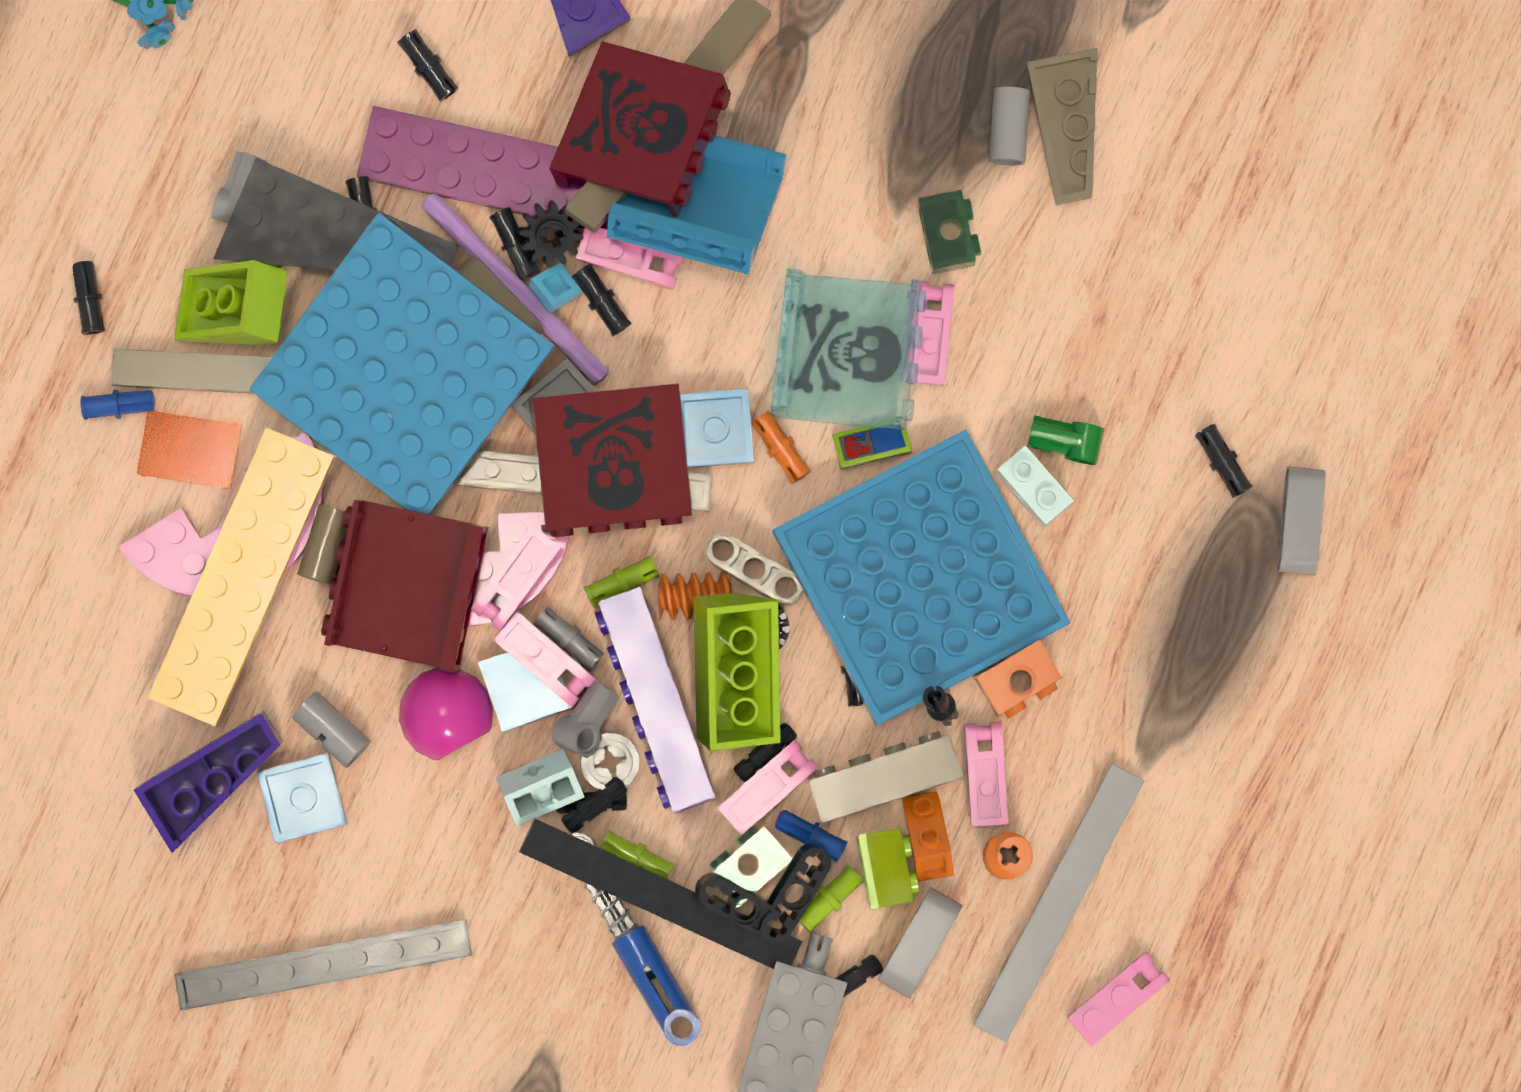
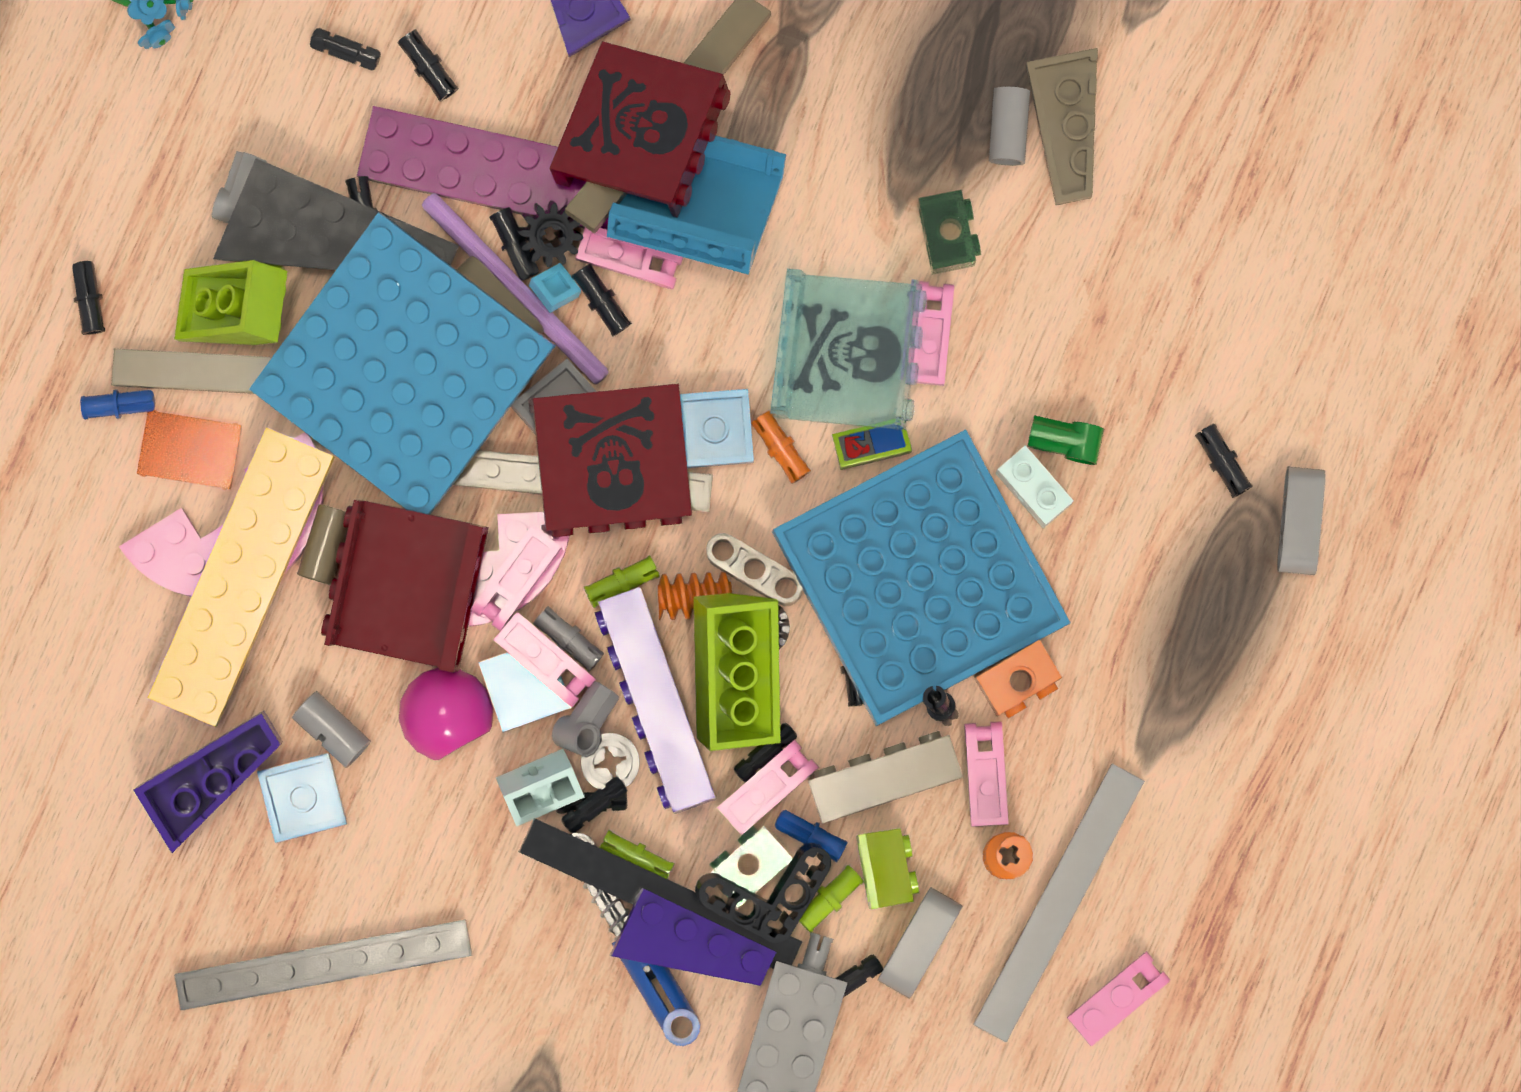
(345, 49): none -> black axle
(682, 940): none -> dark purple wing
(928, 836): orange bracket -> none

